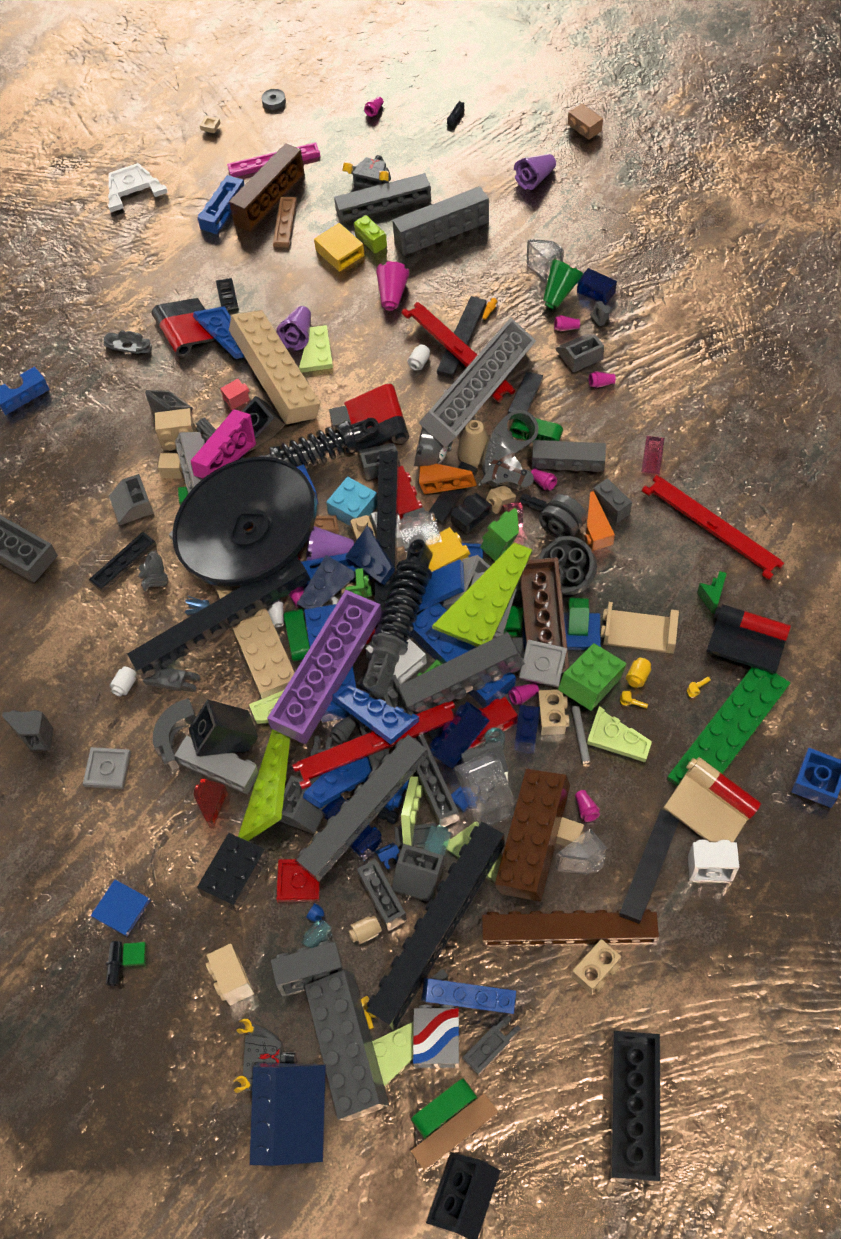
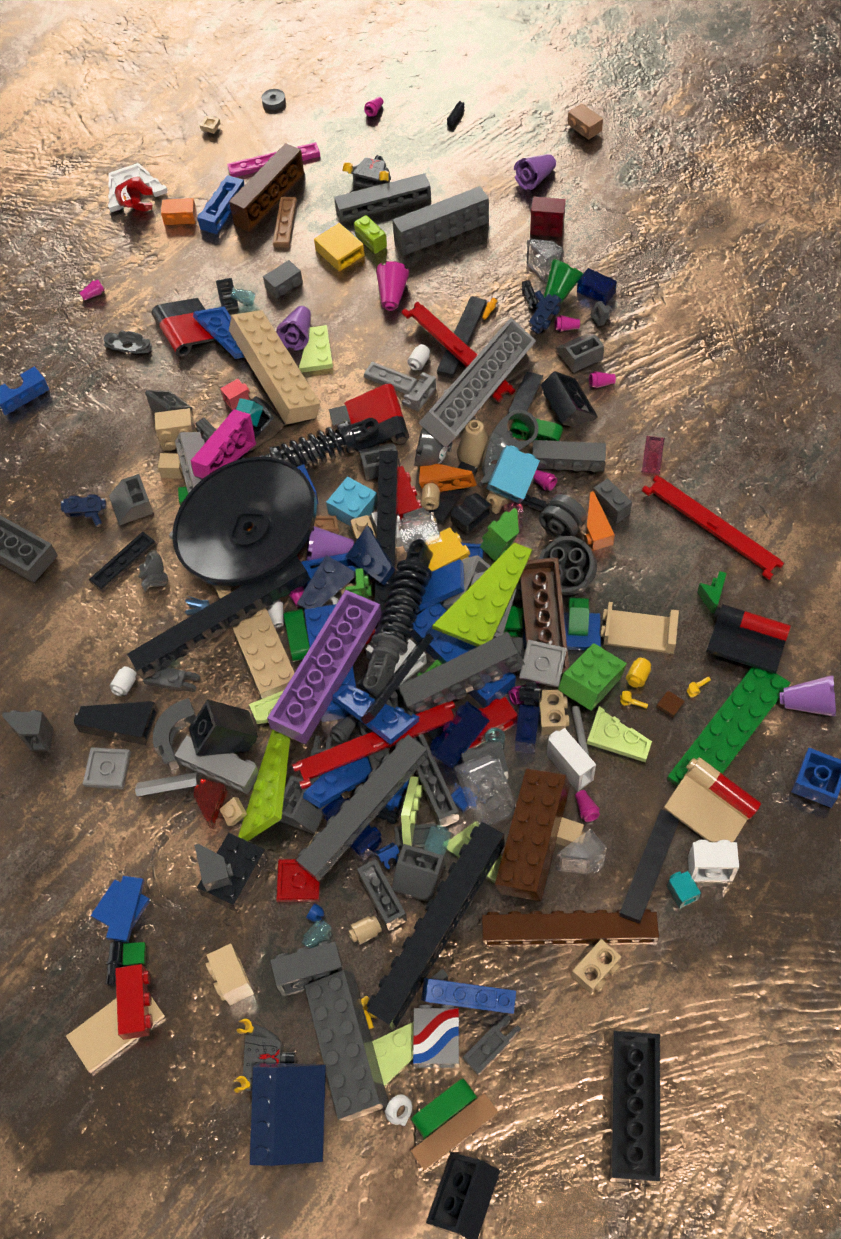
(88, 506): none -> dark blue brick
(92, 290): none -> dark pink cone
(98, 1036): none -> tan tile
(118, 721): none -> black slope
(125, 909): none -> blue tile
(128, 194): none -> red piece
(133, 1002): none -> red brick
(166, 784): none -> light grey tile
(178, 211): none -> orange brick
(213, 868): none -> dark grey slope
(233, 811): none -> tan plate
(243, 296): none -> clear light blue cone
(251, 408): none -> teal brick
(282, 279): none -> dark grey brick
(388, 376): none -> light grey tile
(393, 1106): none -> white piece
(396, 679): none -> black tile
(420, 392): none -> light grey hinge
(430, 496): none -> tan brick
(513, 474): none -> medium azure brick
(529, 293): none -> black axle
(530, 694): none -> black gear
(546, 309): none -> dark blue brick
(547, 216): none -> dark red brick
(568, 400): none -> black slope
(570, 759): none -> white brick
(670, 704): none -> reddish brown tile
(683, 889): none -> teal brick
(811, 696): none -> medium lavender cone

